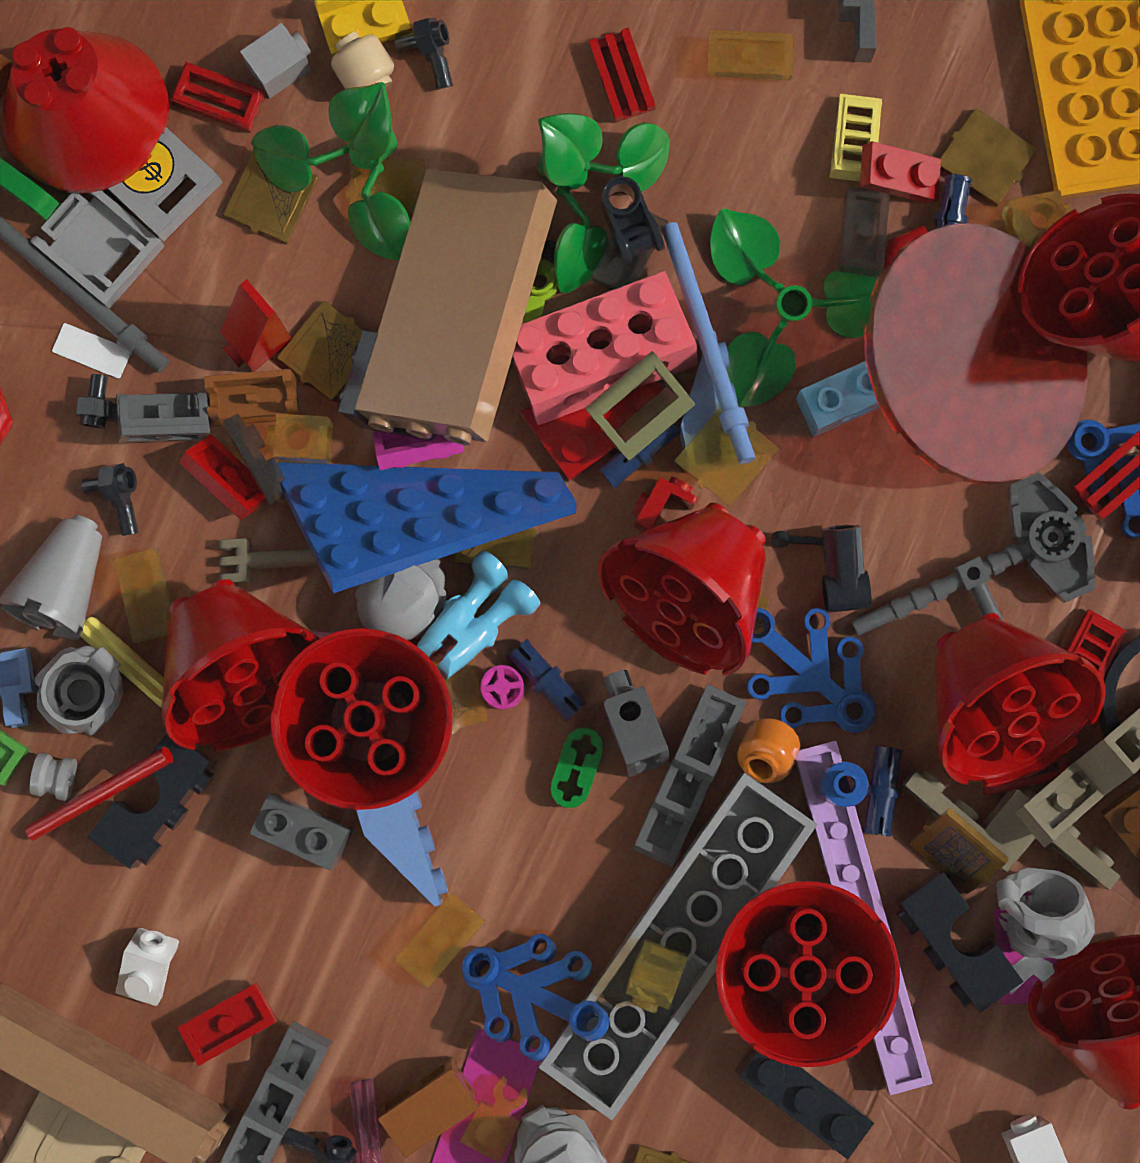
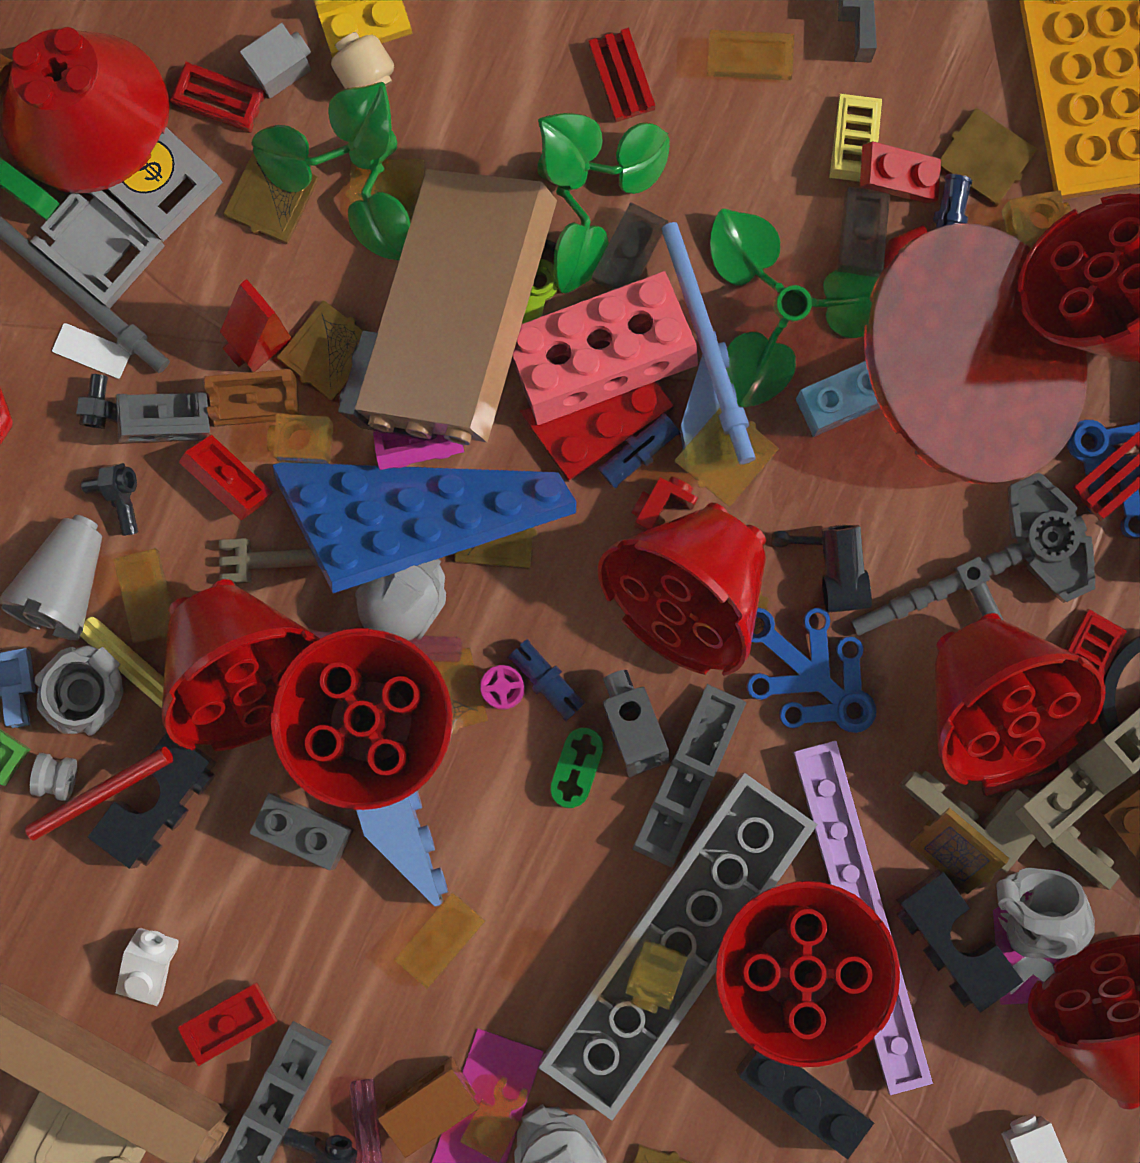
(248, 445): clear smoke plate -> none
(430, 37): black piece -> none
(458, 614): medium azure piece -> none
(529, 990): blue plant -> none
(631, 228): black piece -> none
(651, 418): olive tile -> none
(768, 750): orange head -> none
(829, 784): blue brick -> none
(883, 790): dark blue pin -> none

